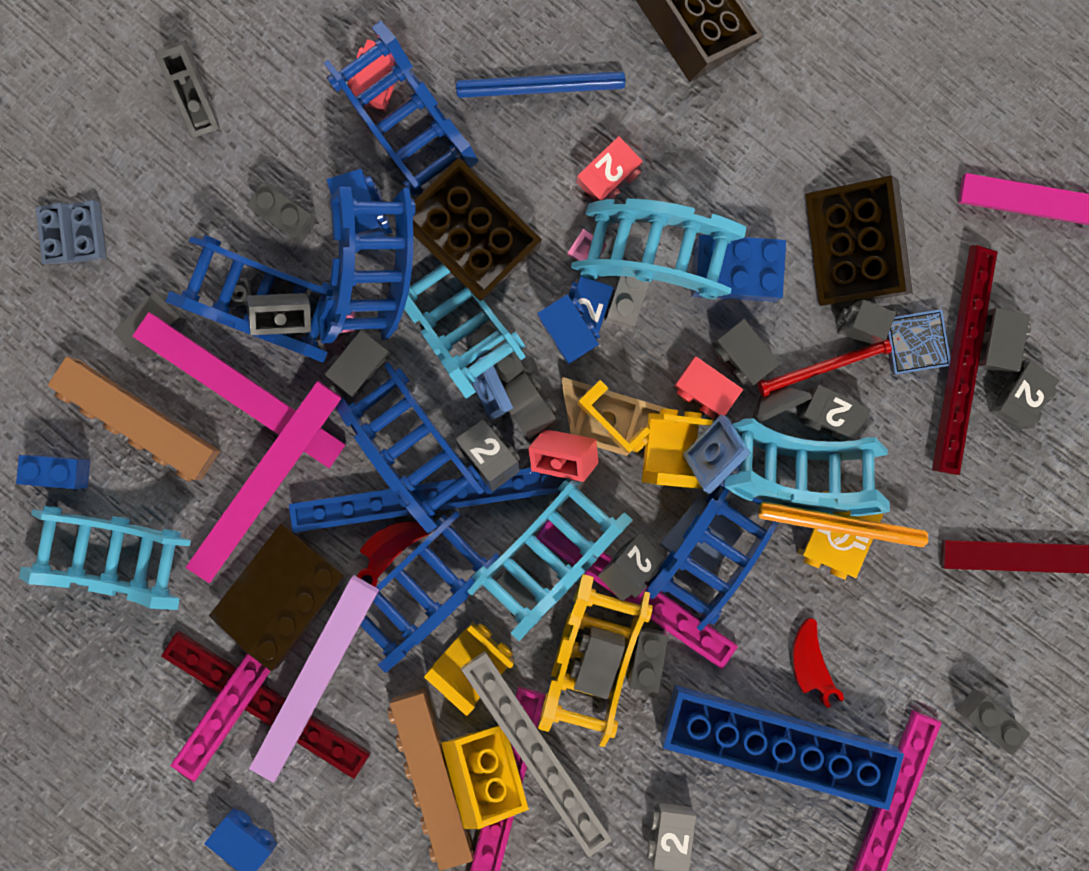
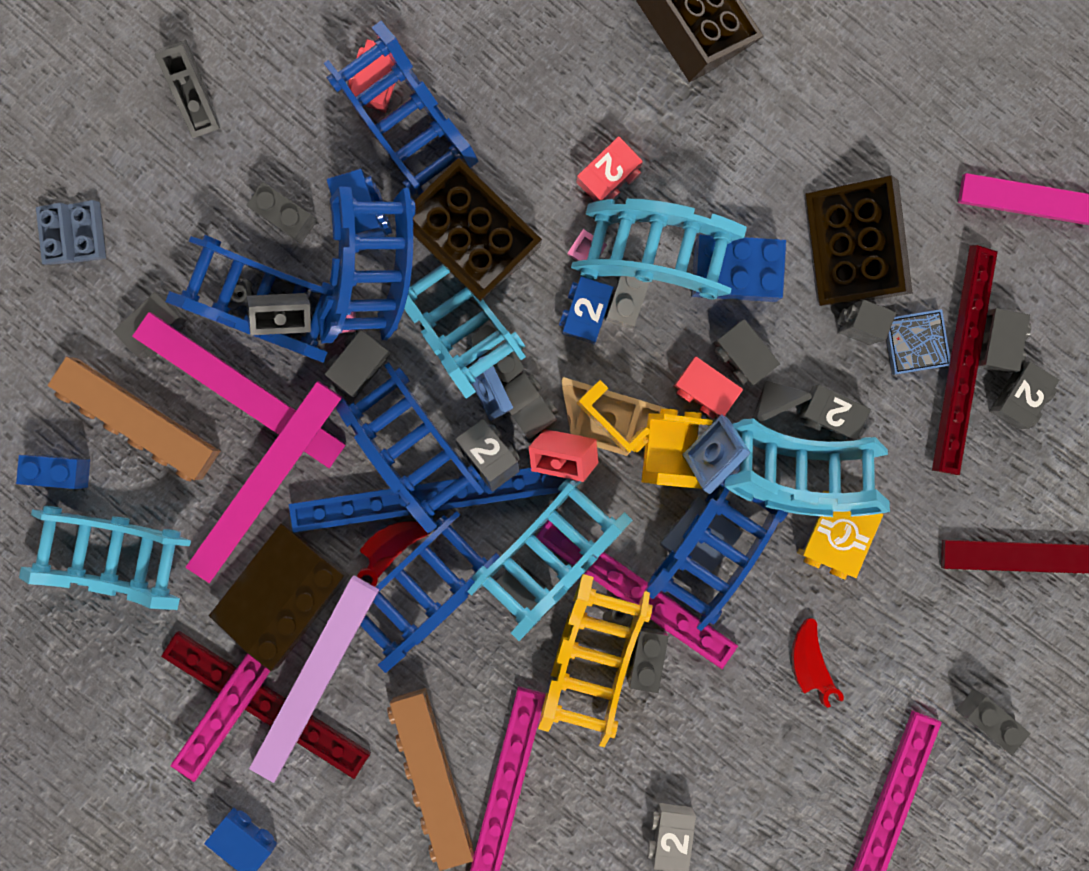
(447, 672): yellow panel -> none
(484, 777): yellow slope -> none
(536, 753): light grey plate -> none
(540, 84): blue axle -> none
(568, 328): blue brick -> none
(598, 662): dark grey brick -> none
(631, 568): dark grey brick -> none
(766, 387): red bar -> none
(781, 747): blue brick -> none
(842, 524): light orange axle -> none

